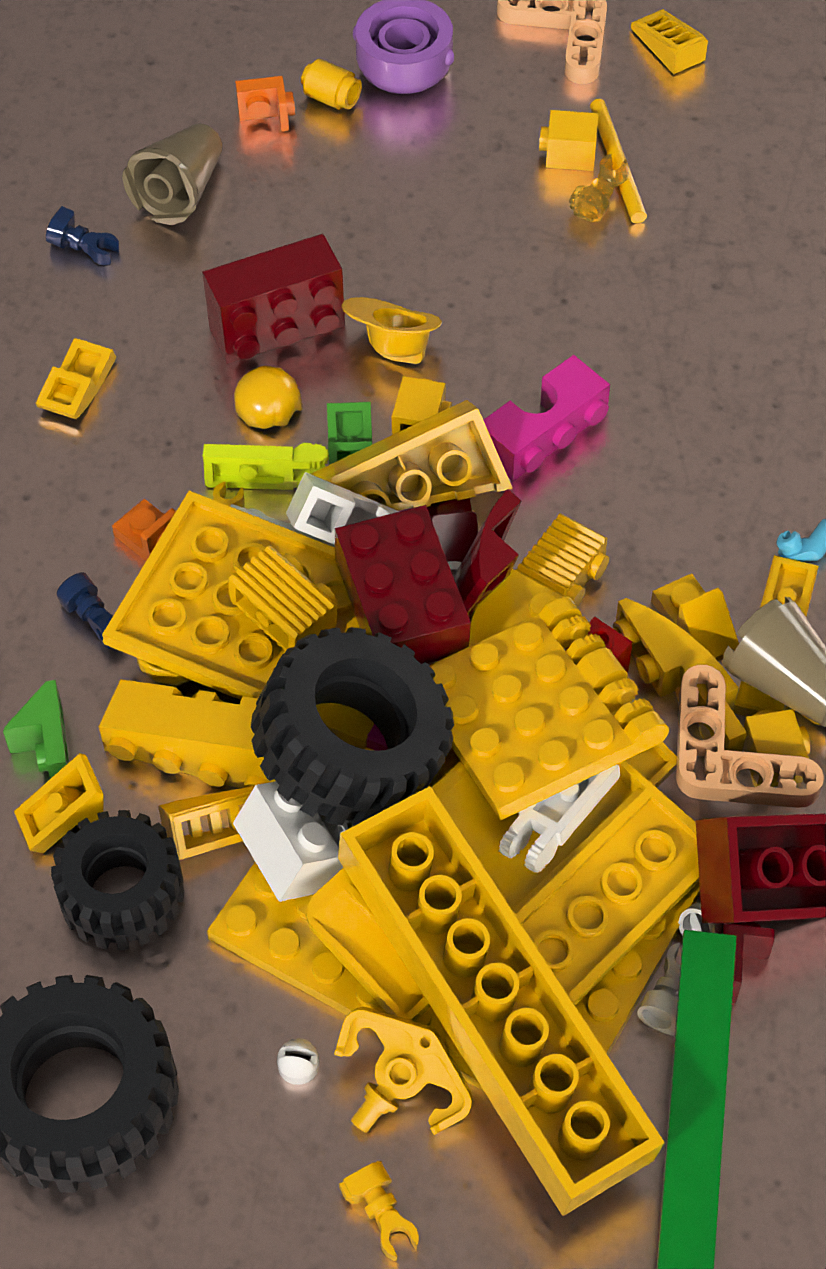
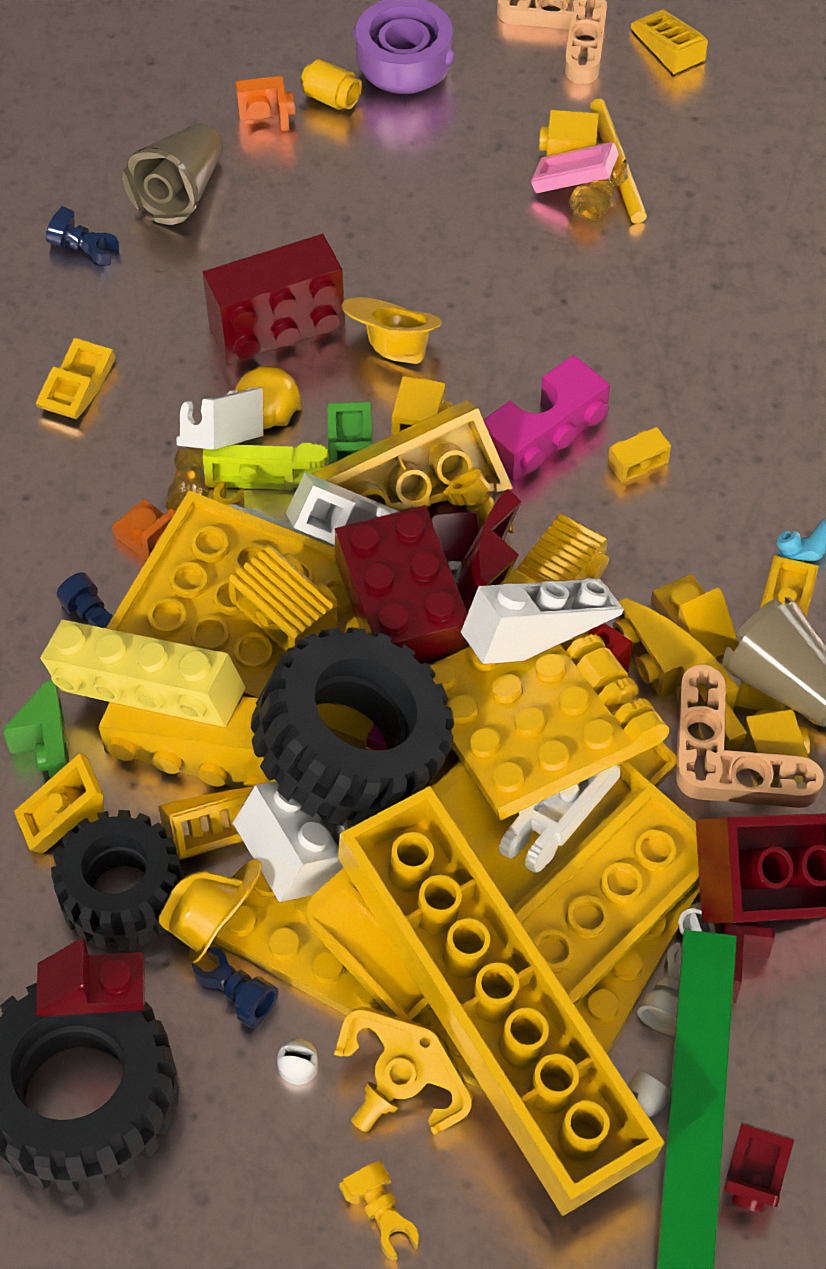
(87, 984): none -> dark red slope
(144, 672): none -> light yellow brick
(187, 476): none -> clear yellow piece
(204, 904): none -> yellow piece
(224, 420): none -> white hinge
(252, 997): none -> dark blue piece
(471, 490): none -> yellow piece
(529, 618): none -> white slope
(575, 167): none -> bright pink tile
(639, 454): none -> yellow piece
(649, 1093): none -> white hinge
(758, 1167): none -> dark red bracket

